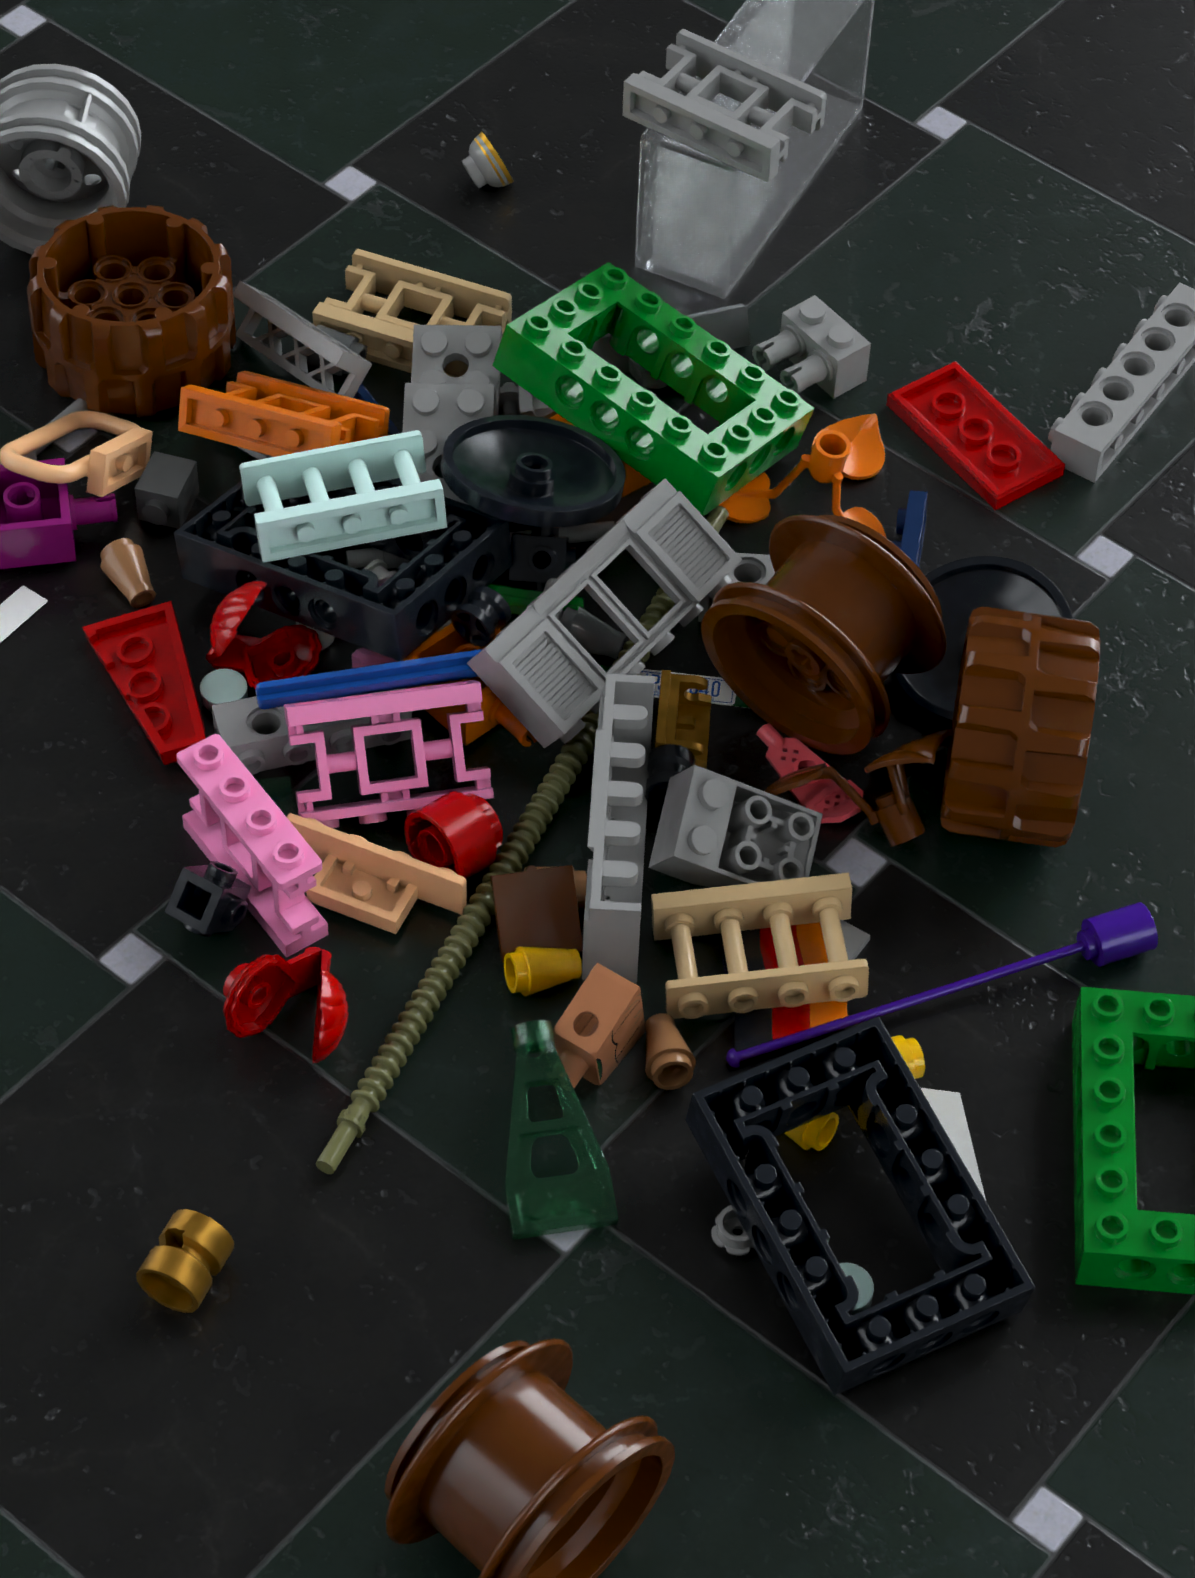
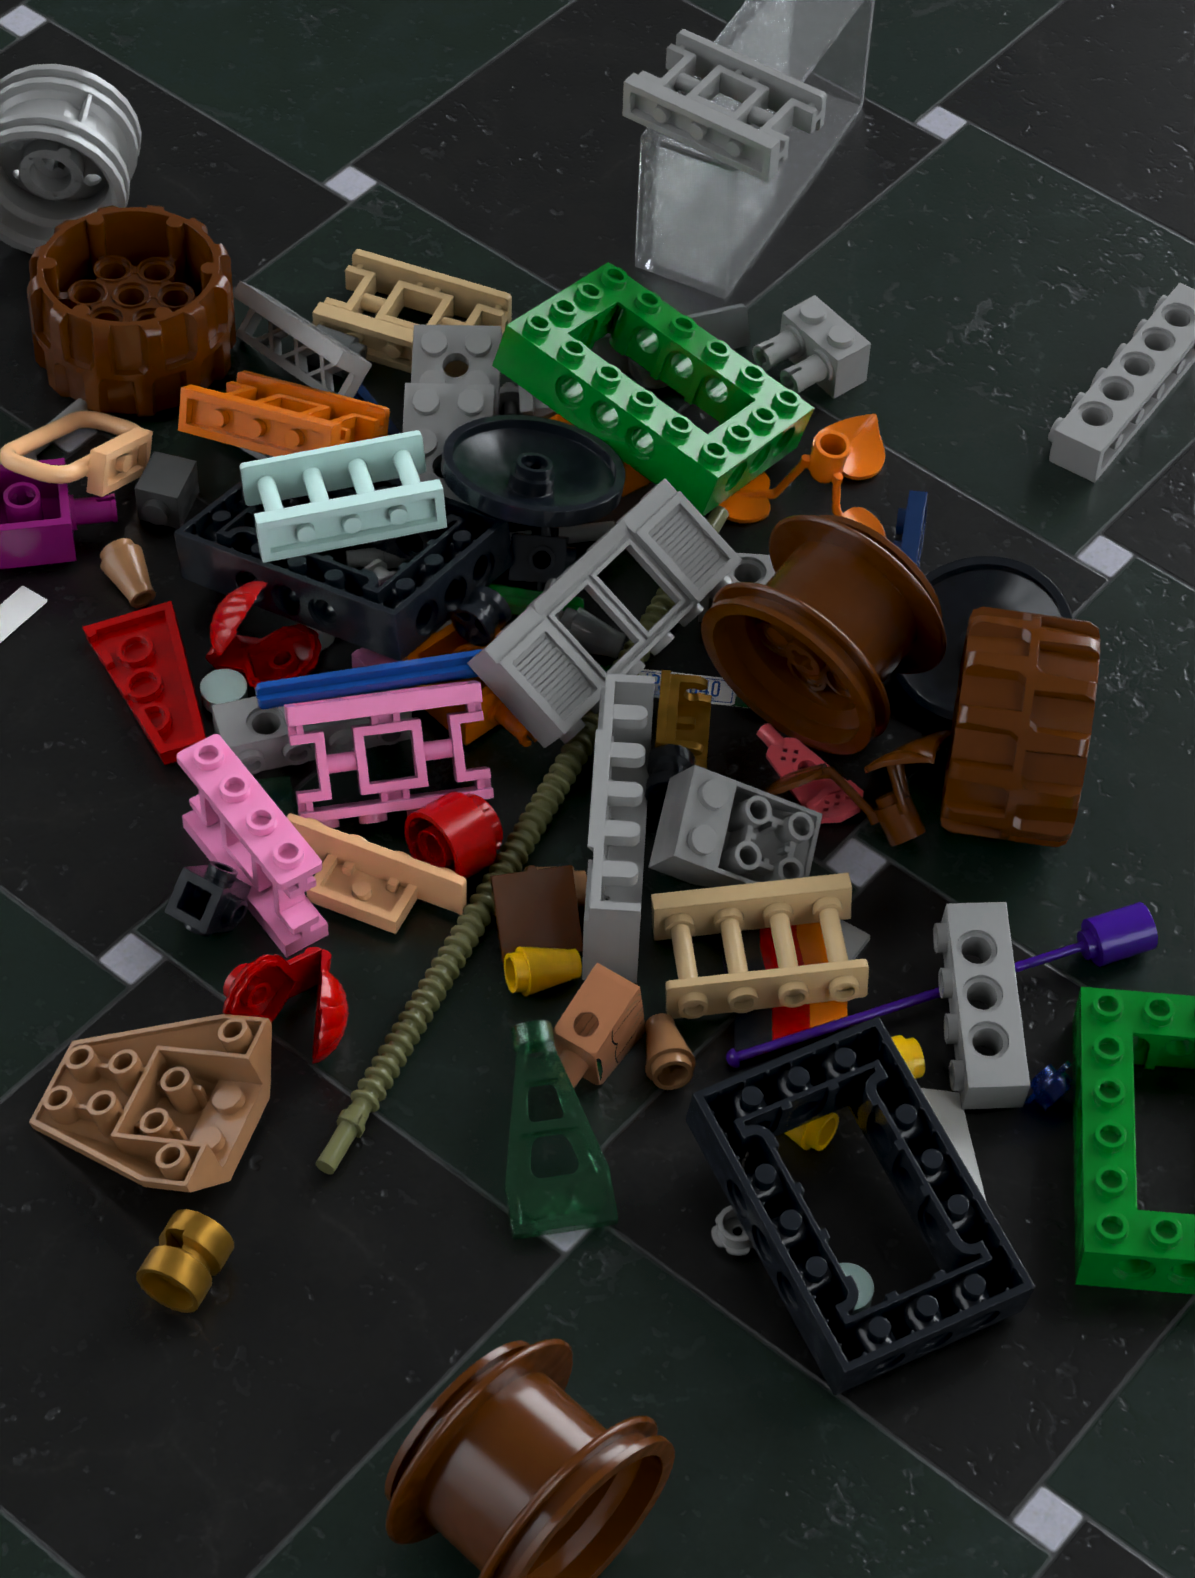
(163, 1099): none -> medium nougat wedge
(485, 164): light grey piece -> none
(975, 435): red tile -> none
(984, 933): none -> light grey brick
(1050, 1085): none -> clear blue plate

